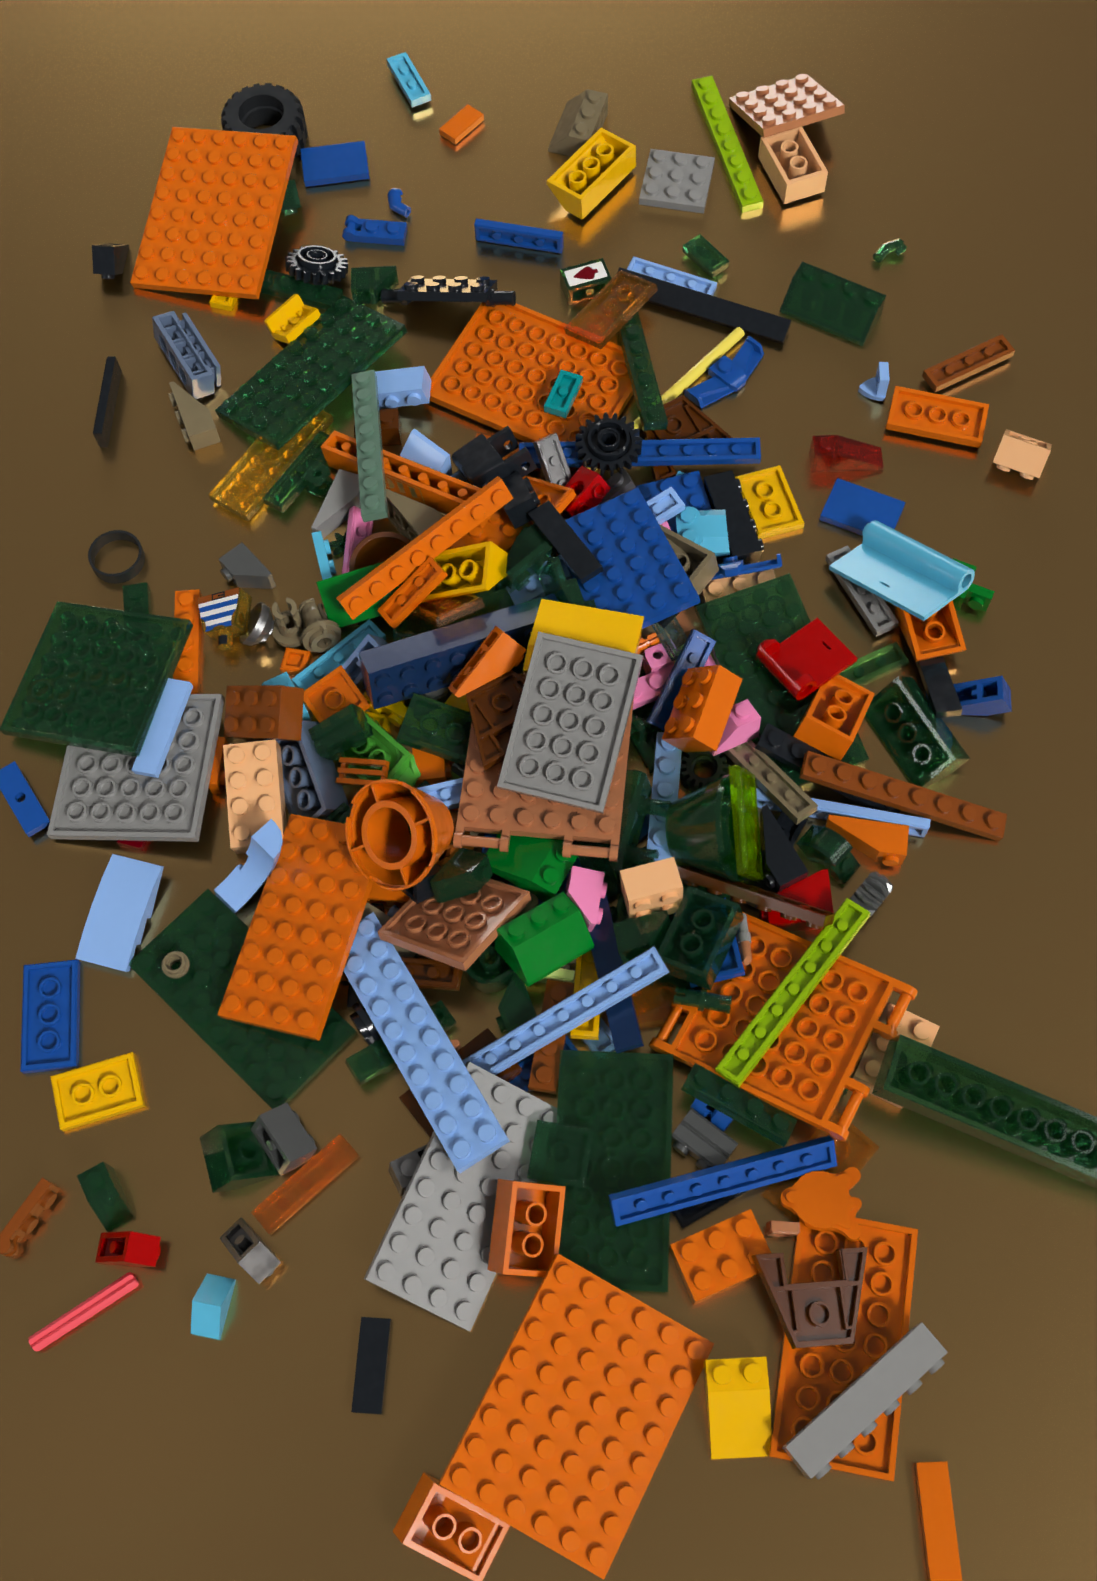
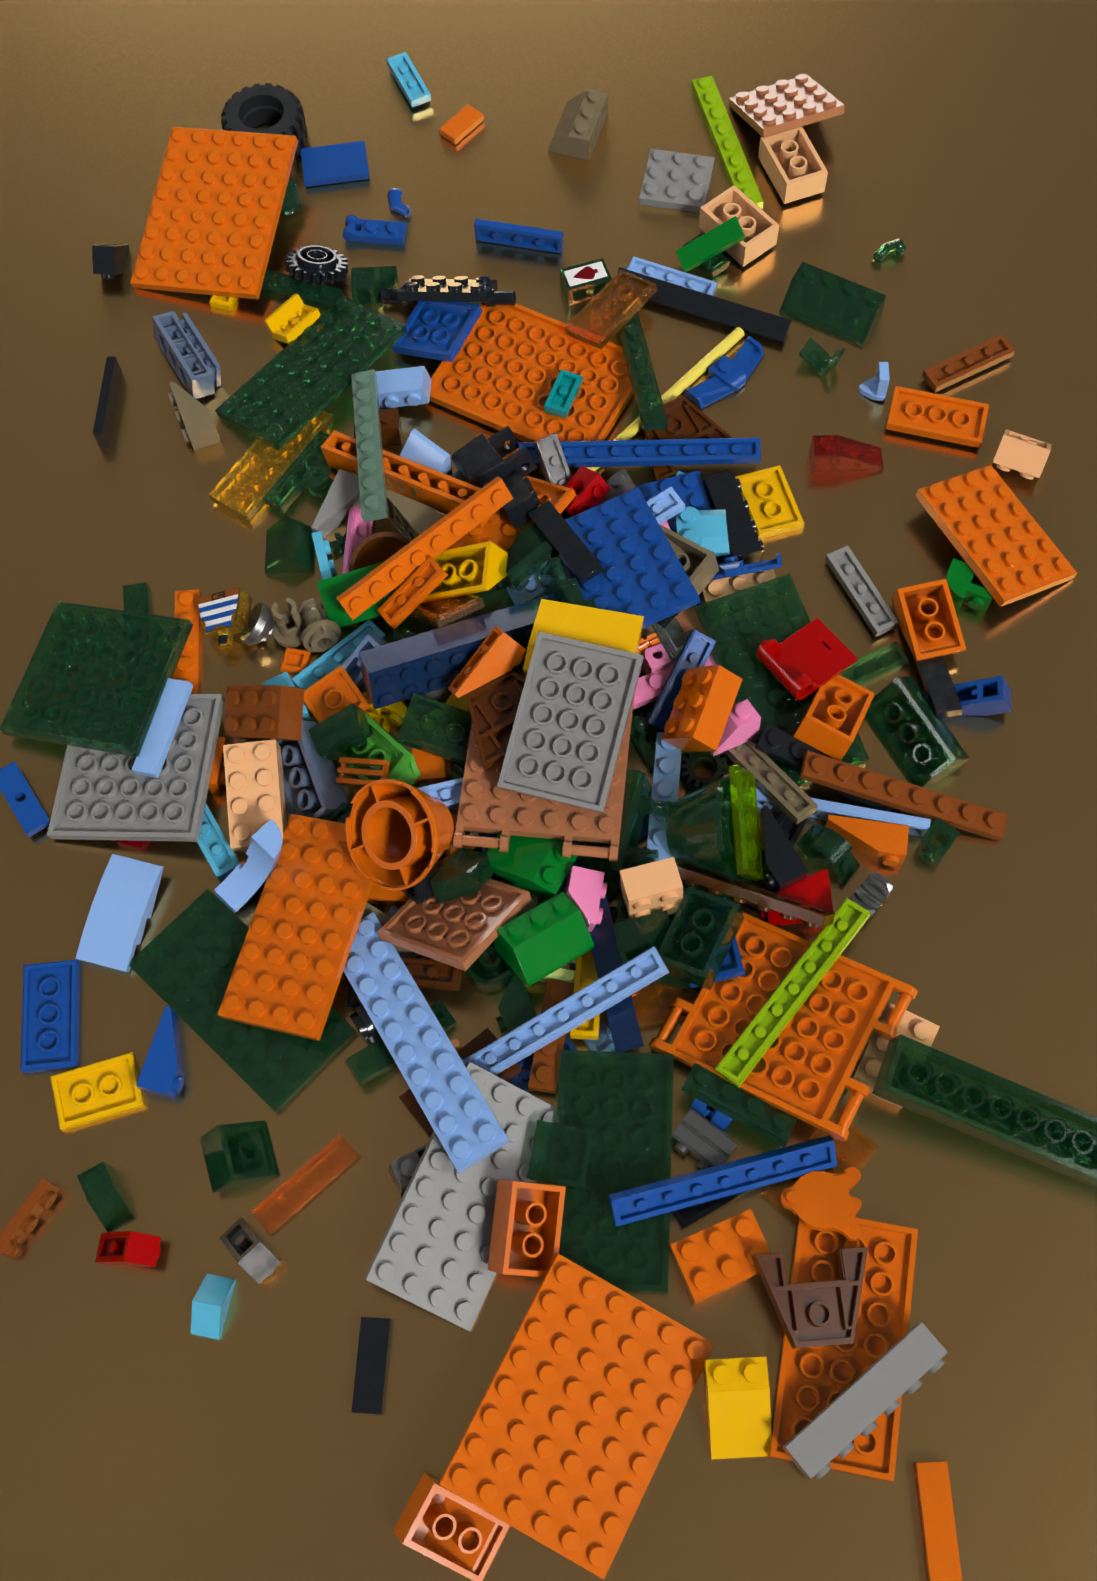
(83, 1311): coral axle -> none
(106, 538): black tyre -> none
(163, 1066): none -> blue slope
(170, 959): dark tan plate -> none
(216, 846): none -> medium azure plate
(245, 569): dark grey slope -> none
(284, 1138): dark grey brick -> none
(289, 547): none -> clear green slope
(438, 329): none -> blue plate
(592, 172): yellow slope -> none
(624, 440): black gear -> none
(702, 1000): clear green pin -> none
(710, 244): none -> green tile
(744, 941): piece -> none
(757, 226): none -> light nougat brick
(782, 1228): nougat tile -> none
(818, 357): none -> clear green bracket
(855, 506): blue tile -> none
(904, 571): medium azure door -> none
(944, 834): none -> clear green brick
(995, 535): none -> orange plate

